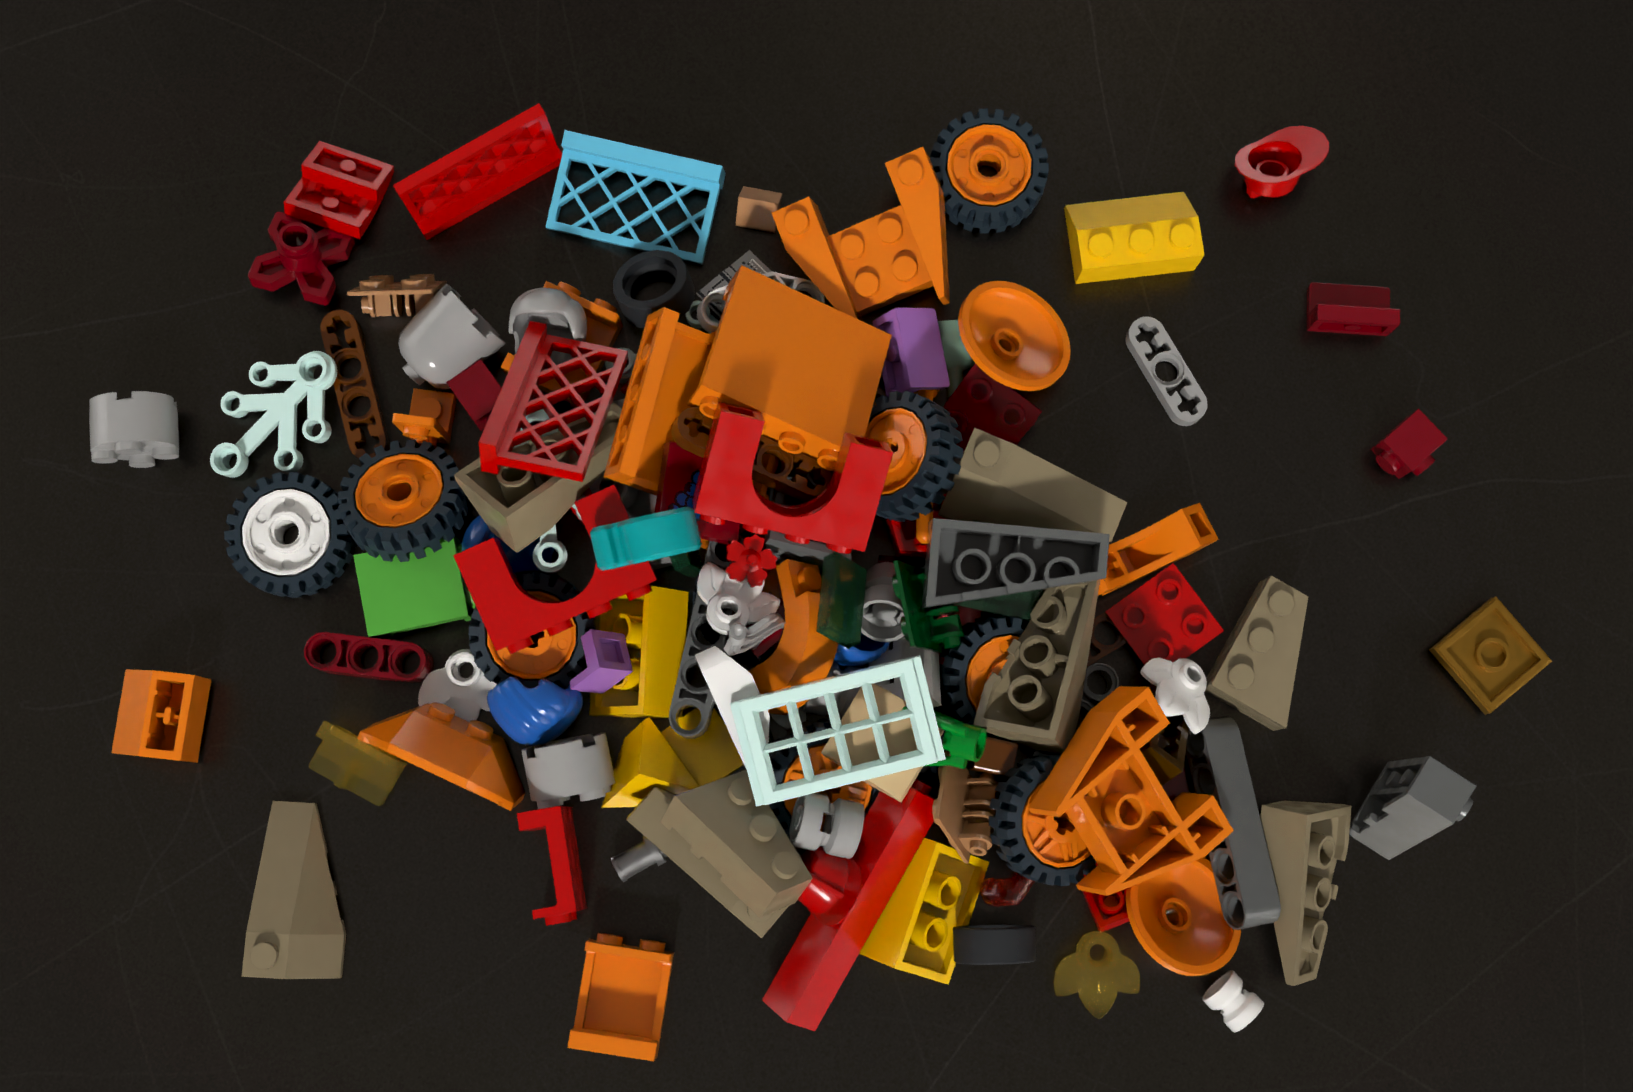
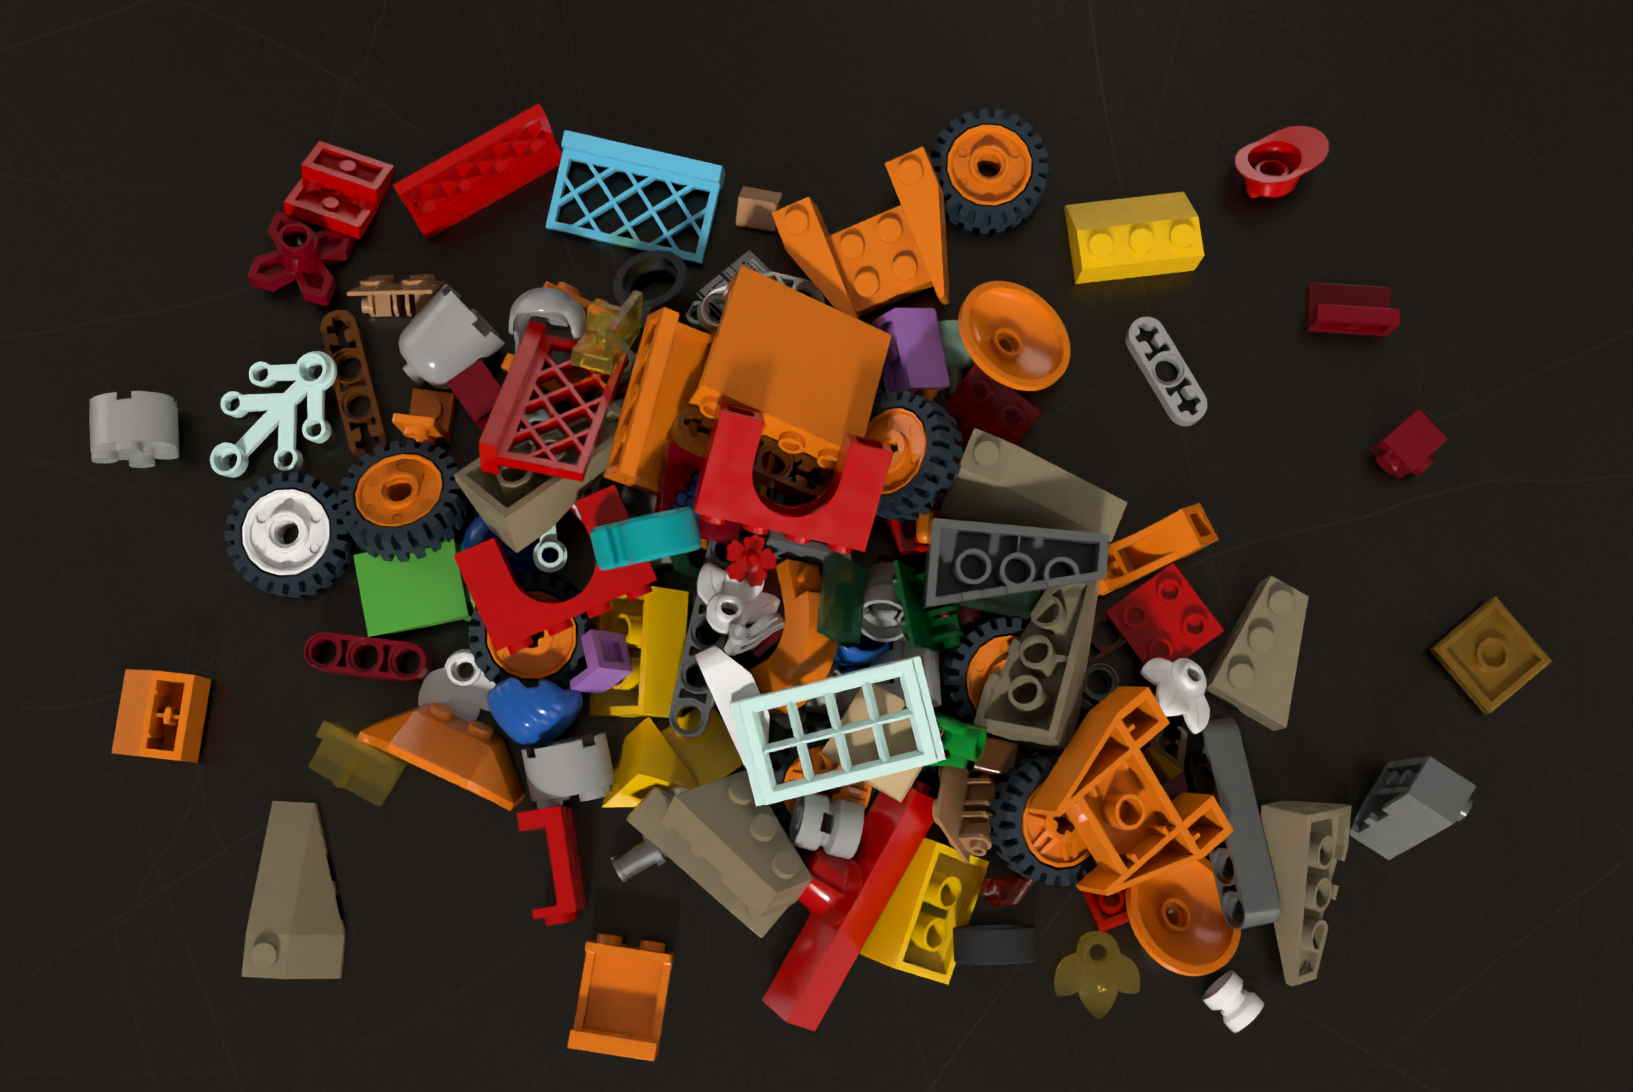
(608, 334): none -> clear yellow panel

